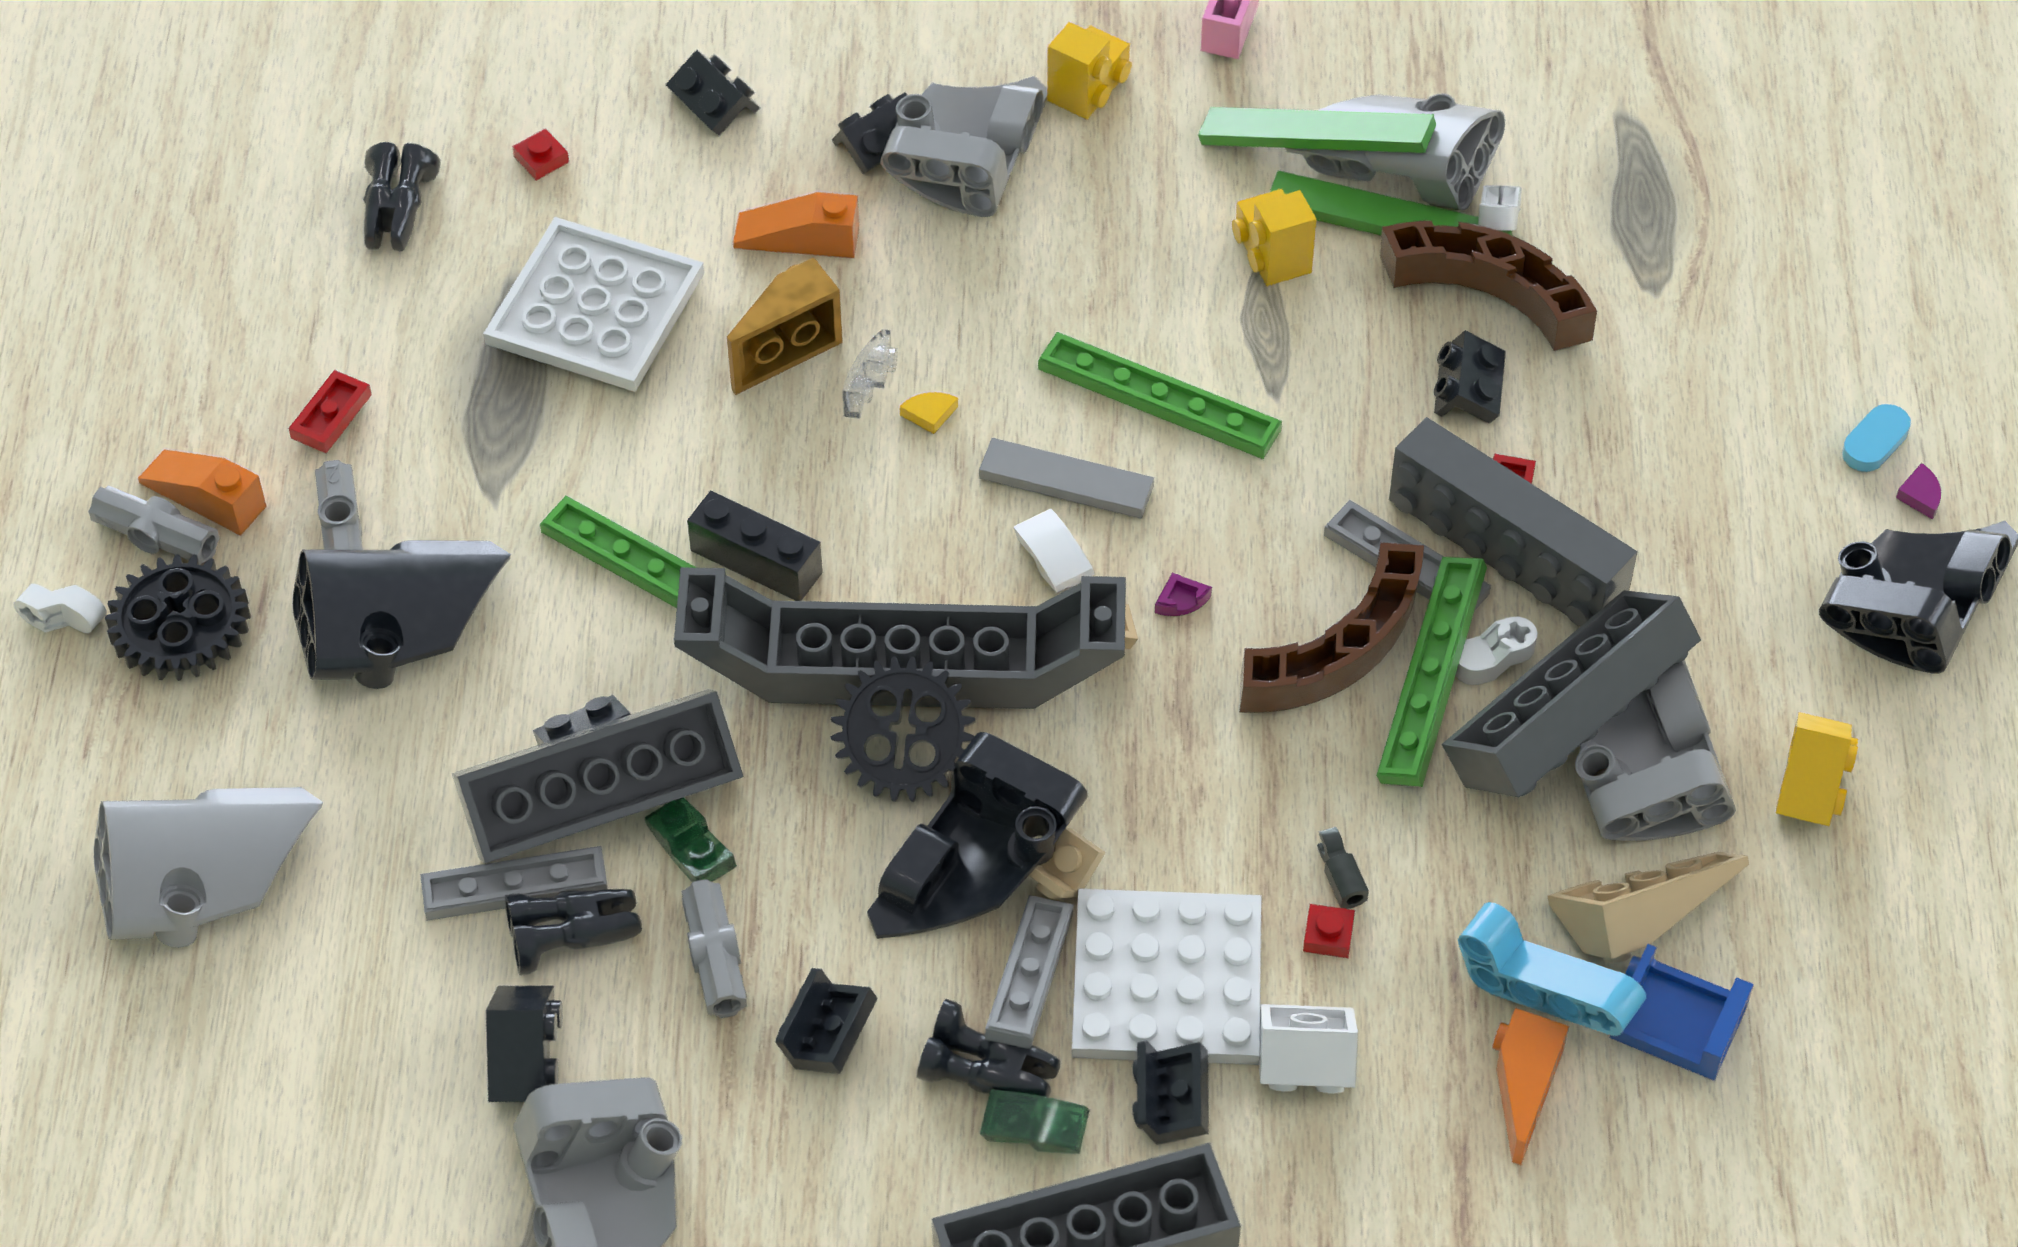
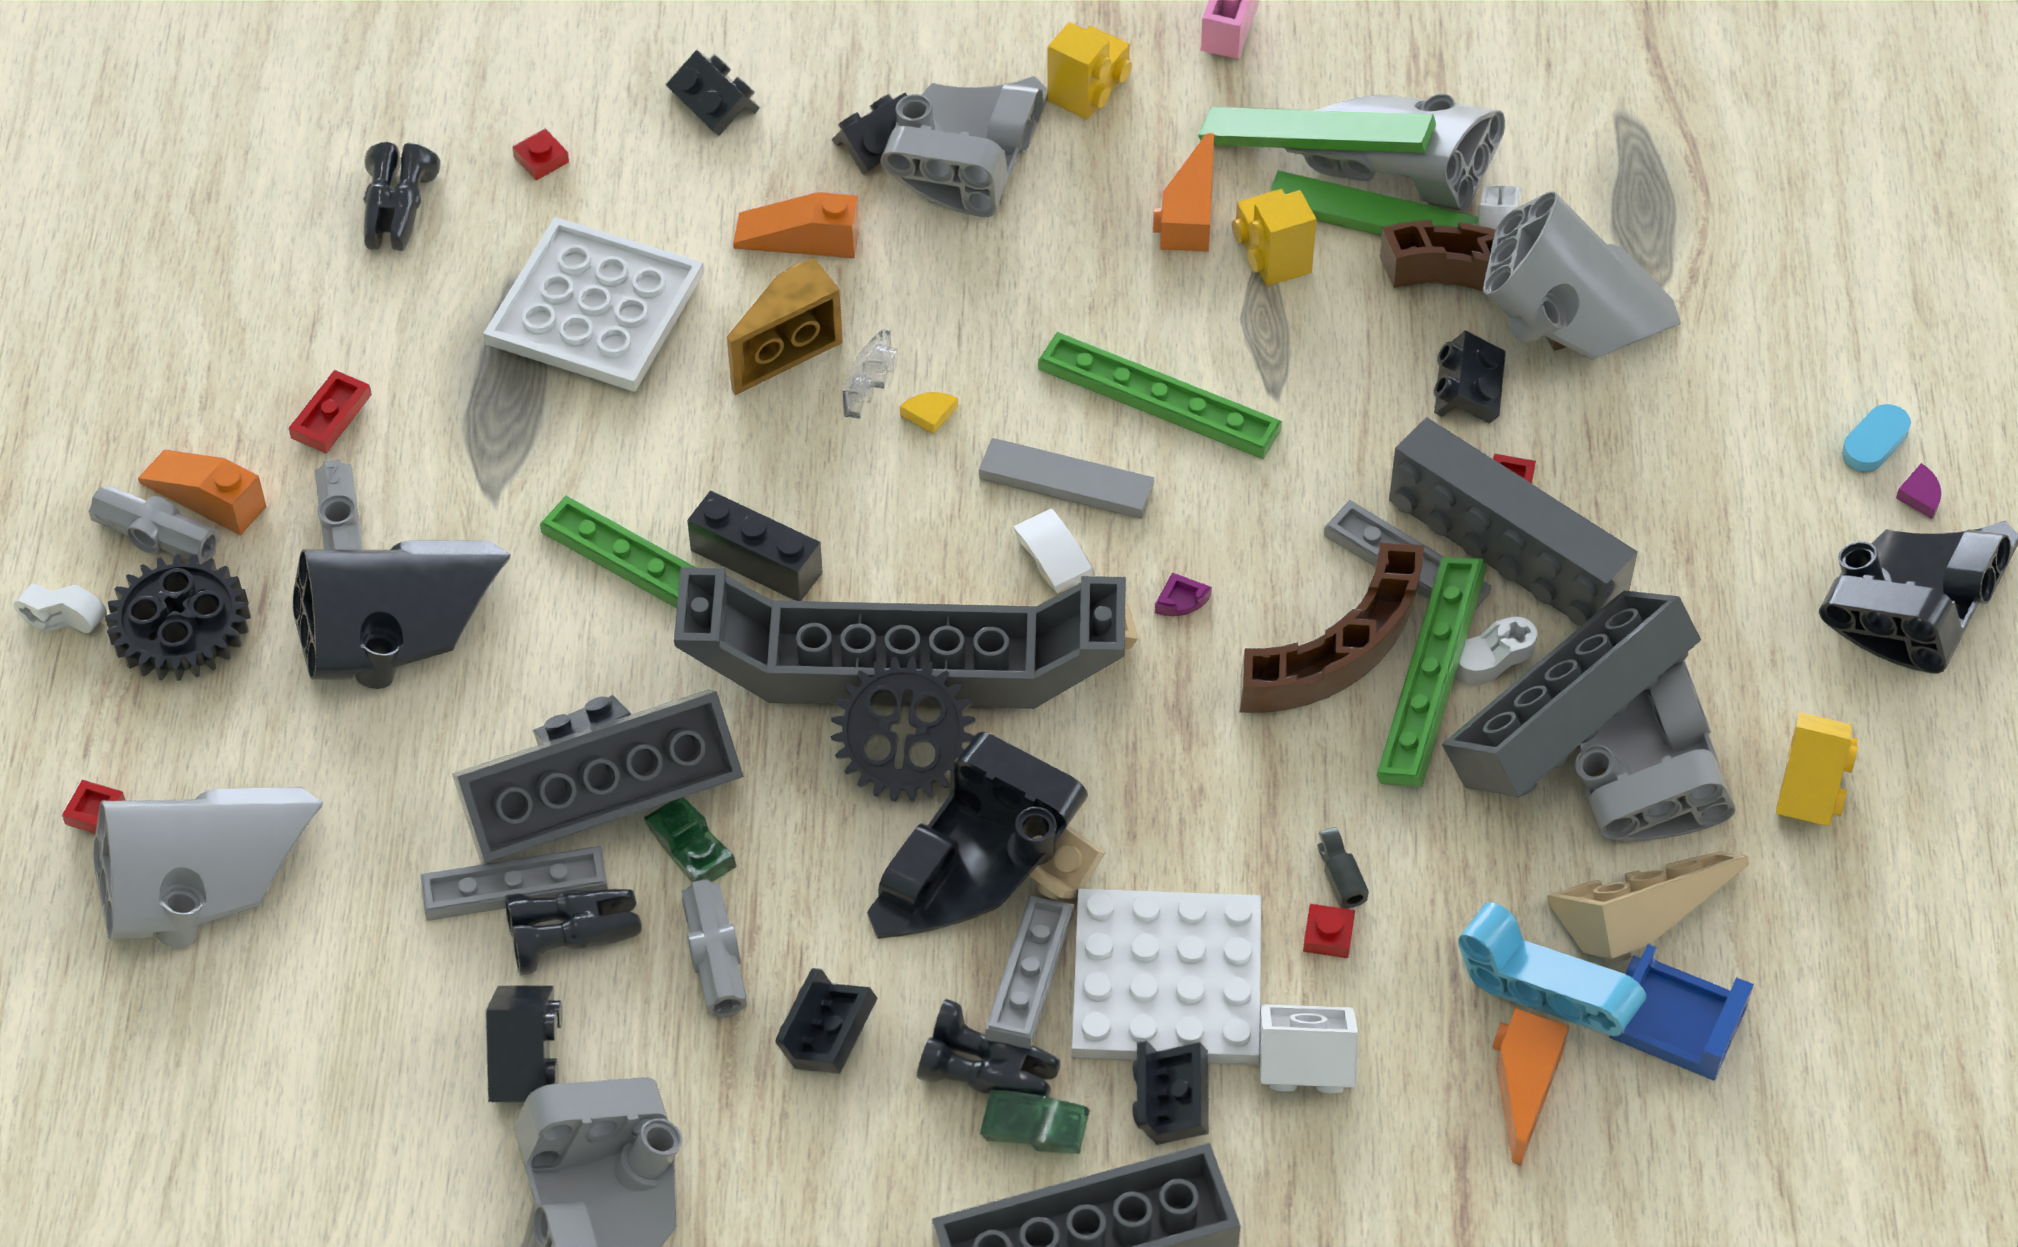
(85, 803): none -> red plate
(1187, 203): none -> orange slope
(1570, 284): none -> light grey panel

